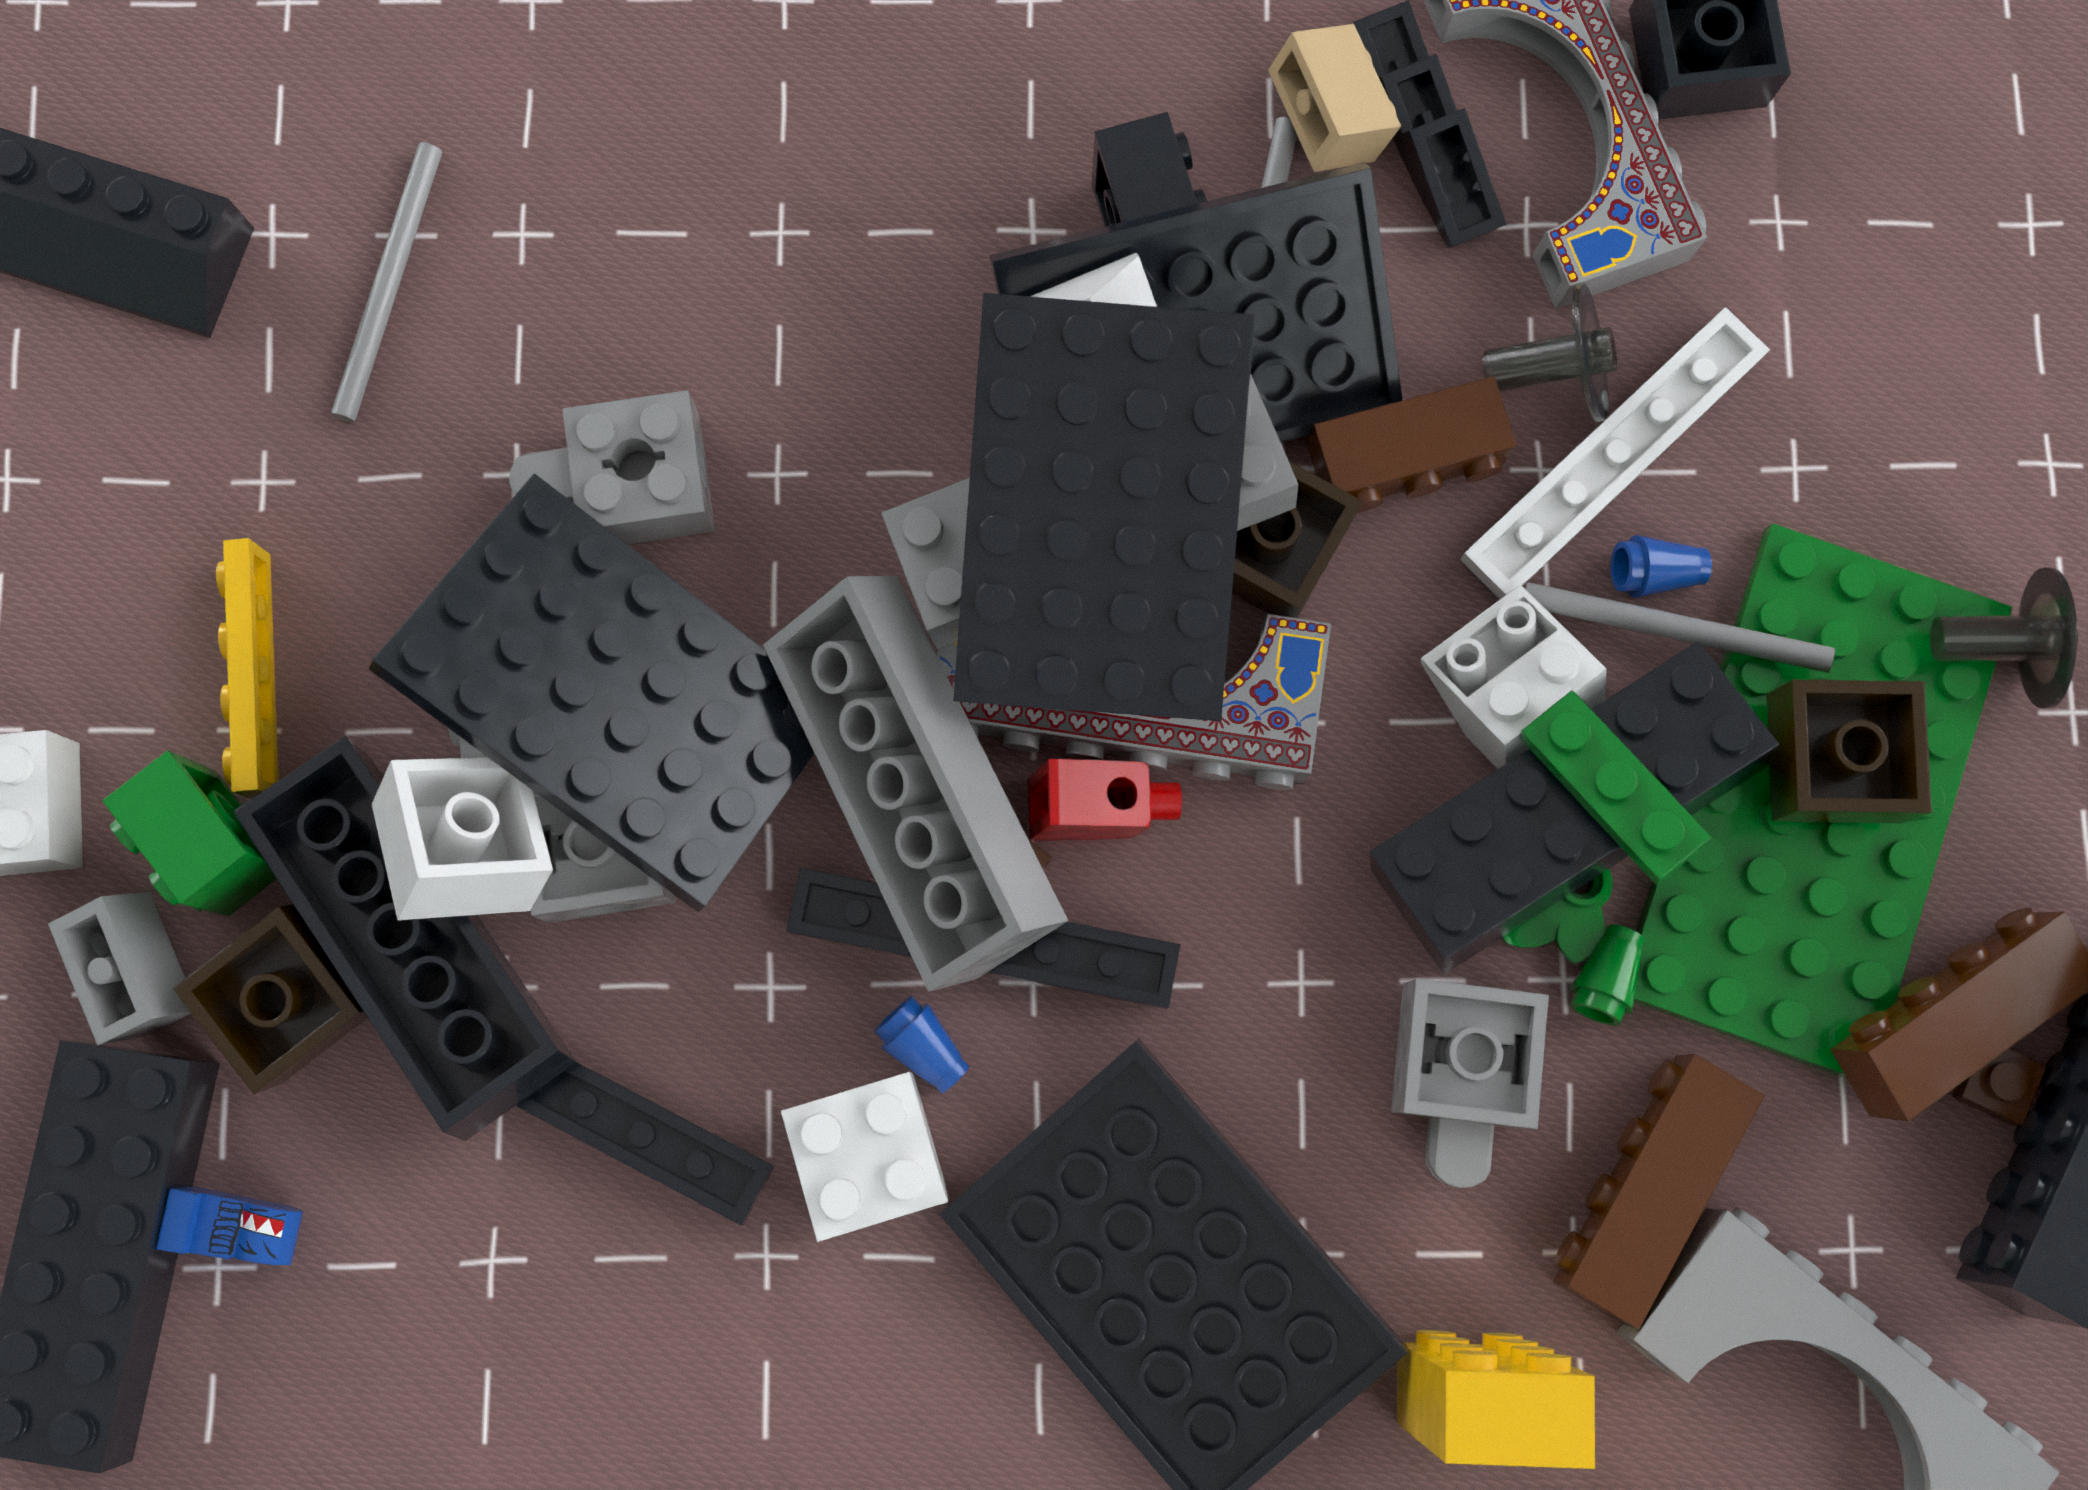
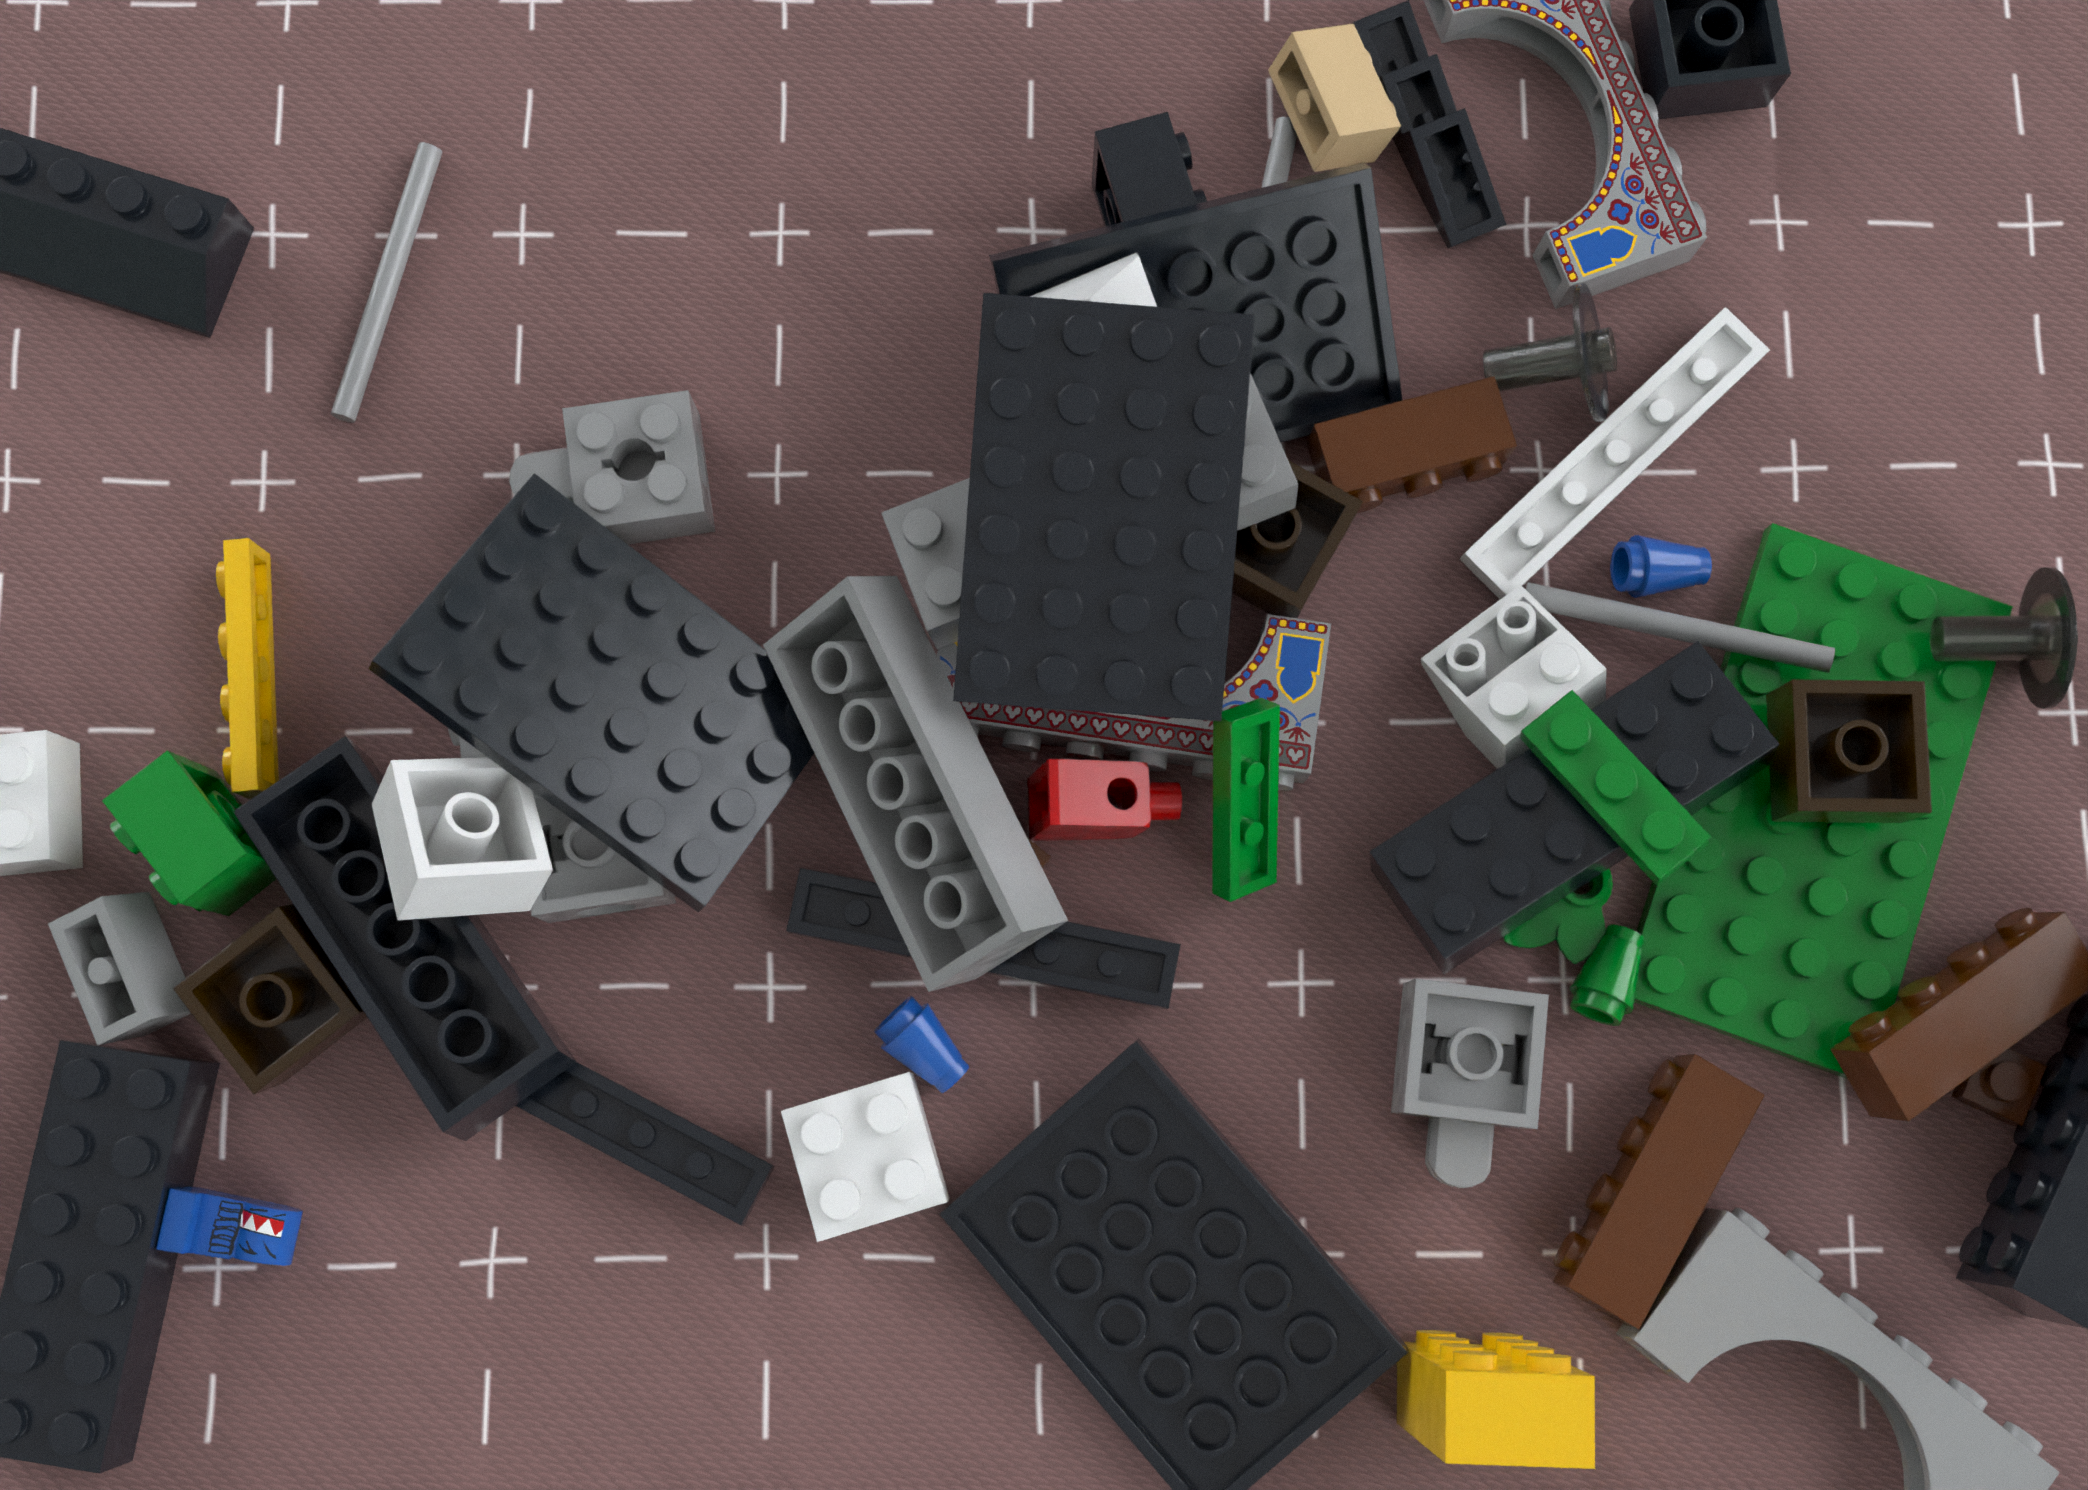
(1245, 799): none -> green plate

